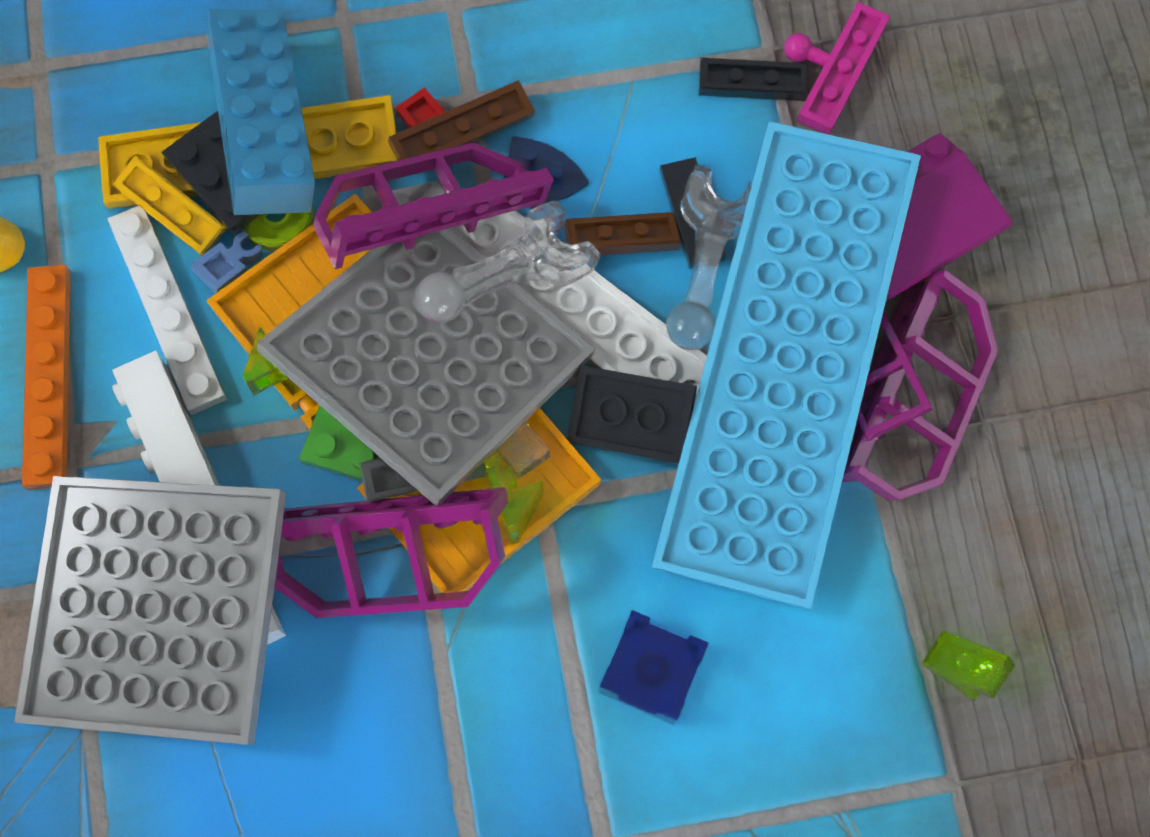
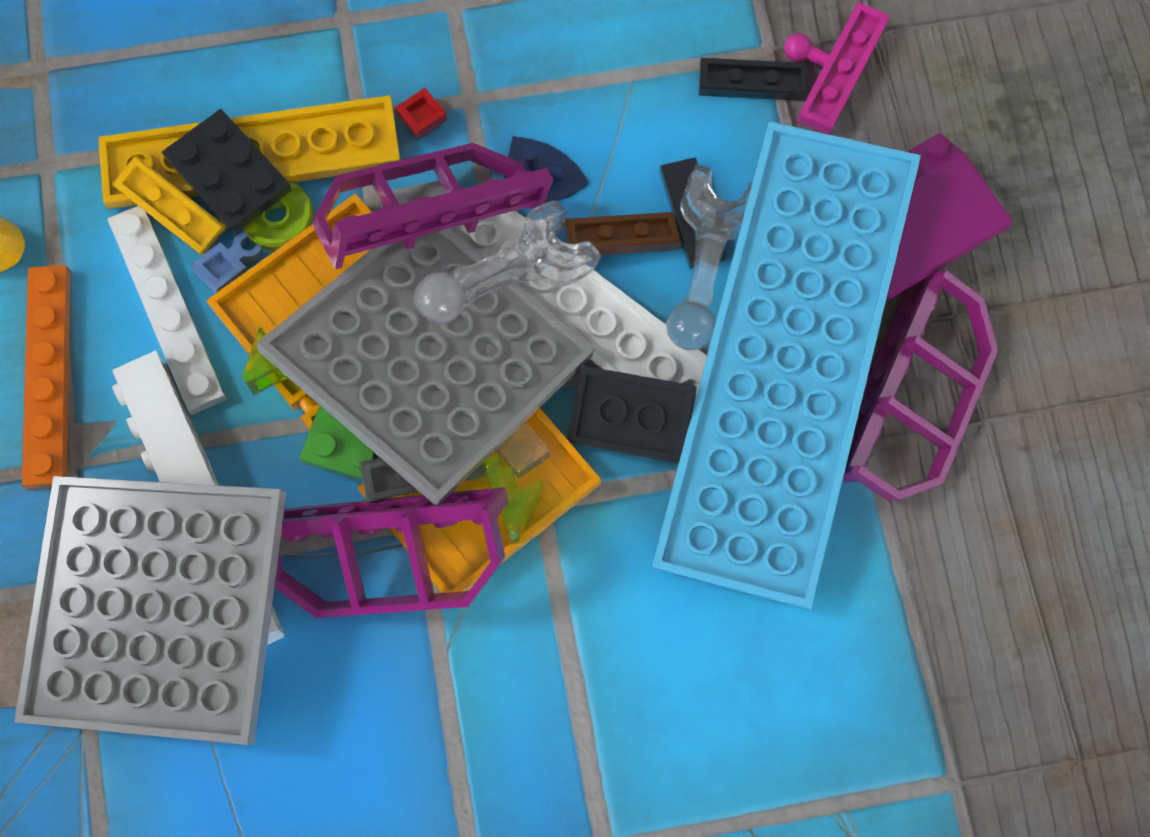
(259, 112): dark azure brick -> none
(465, 123): reddish brown plate -> none
(652, 669): clear blue panel -> none
(902, 362): magenta window -> none
(968, 665): clear neon green slope -> none

